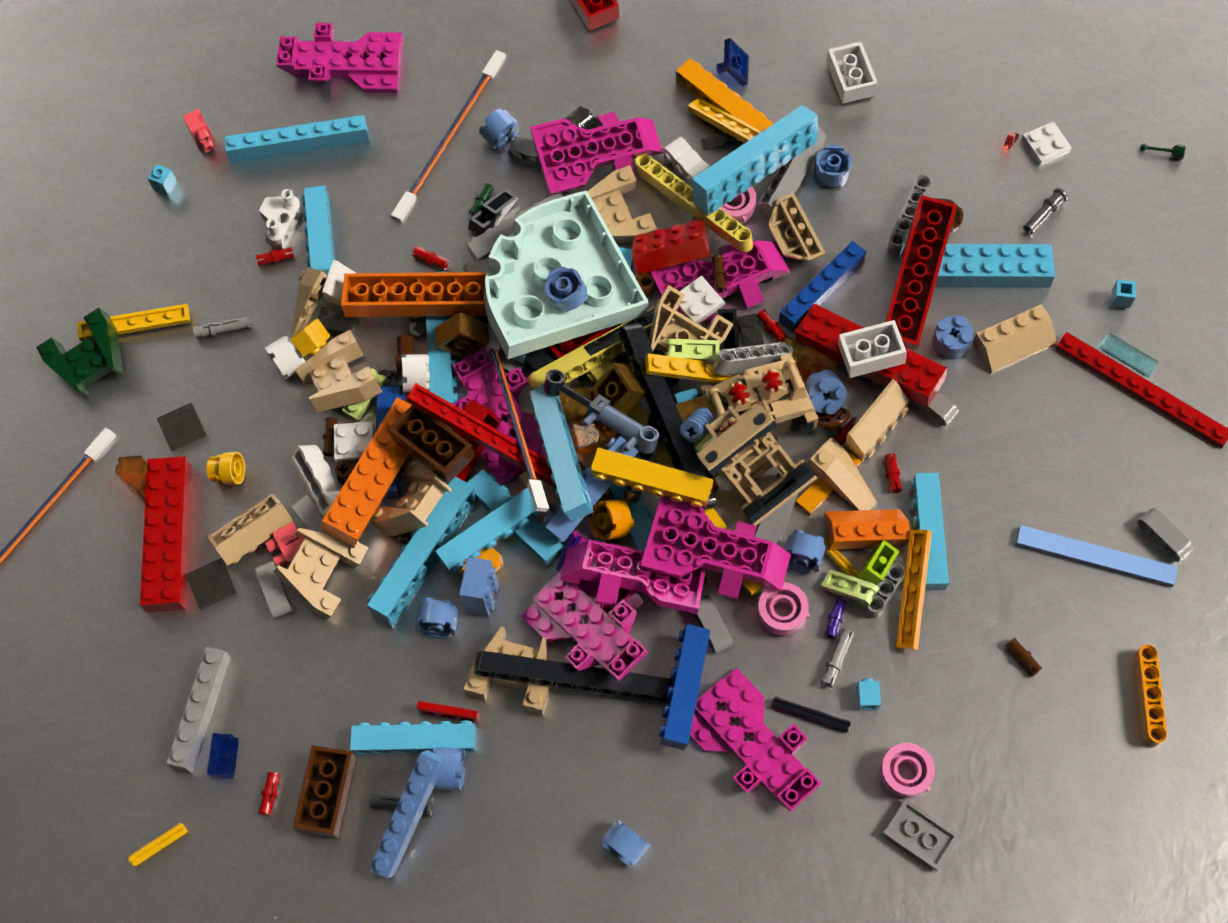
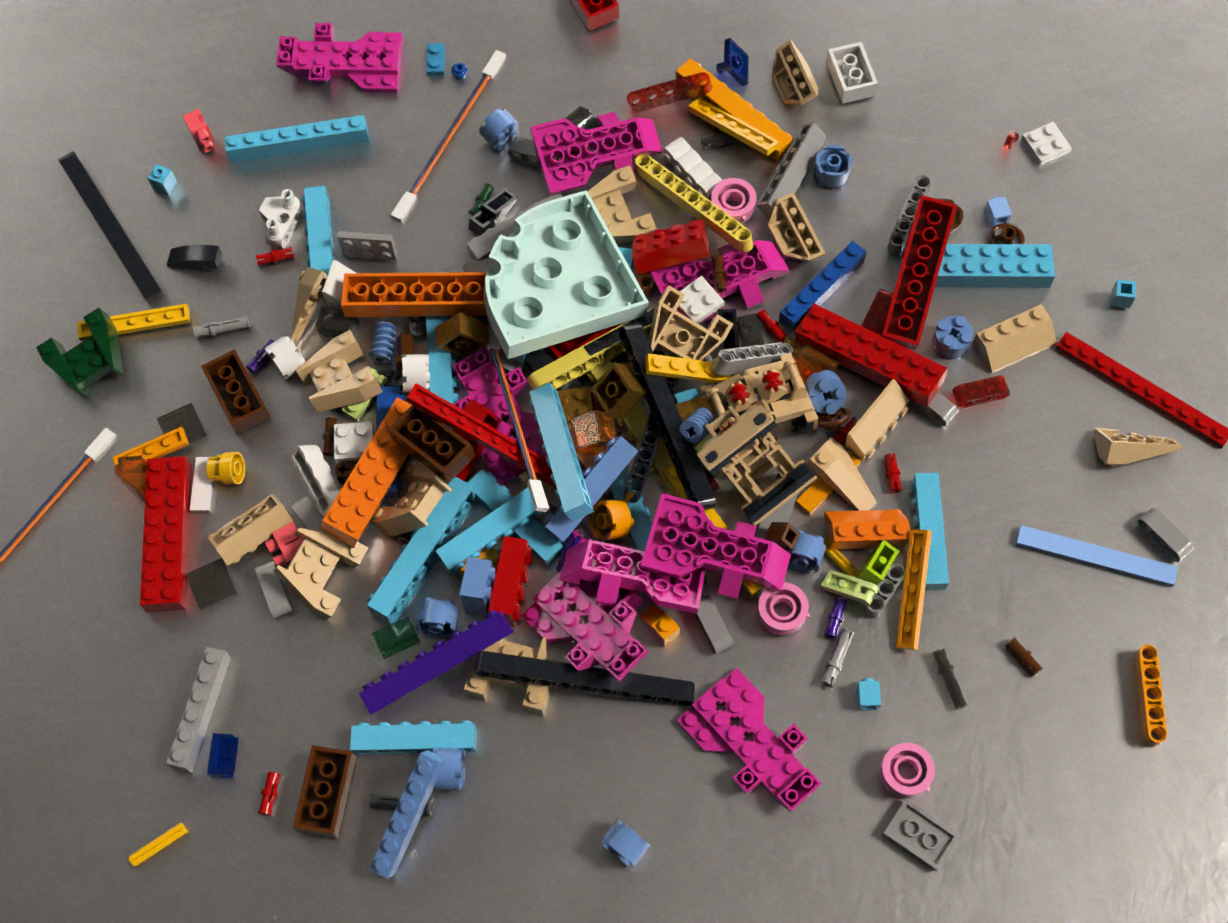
(110, 226): none -> black beam
(158, 446): none -> light orange tile
(195, 257): none -> black slope
(202, 488): none -> white tile
(235, 391): none -> reddish brown brick
(253, 366): none -> dark purple pin
(311, 338): yellow brick -> none
(367, 245): none -> light grey plate
(382, 342): none -> medium blue piece
(396, 637): none -> clear green hinge
(430, 258): red pin -> none
(432, 664): none -> dark purple brick
(435, 59): none -> dark azure plate
(448, 712): red tile -> none
(459, 74): none -> blue plate
(510, 578): none -> red brick
(566, 288): medium blue brick -> none
(600, 411): sand blue piece -> none
(651, 477): yellow brick -> none
(660, 624): none -> light orange slope
(678, 93): none -> clear red beam
(684, 688): blue brick -> none
(693, 349): yellowish green plate -> none
(755, 160): medium azure brick -> none
(782, 534): none -> reddish brown brick
(793, 75): none -> tan wedge
(811, 714): black axle -> none
(872, 349): white brick -> none
(877, 312): none -> clear red beam
(950, 679): none -> clear smoke pin
(981, 392): none -> clear red beam
(997, 211): none -> light blue brick
(1007, 230): none -> reddish brown piece
(1049, 206): dark grey pin -> none
(1125, 449): none -> tan wedge
(1128, 355): clear light blue tile -> none
(1177, 151): dark green hinge -> none

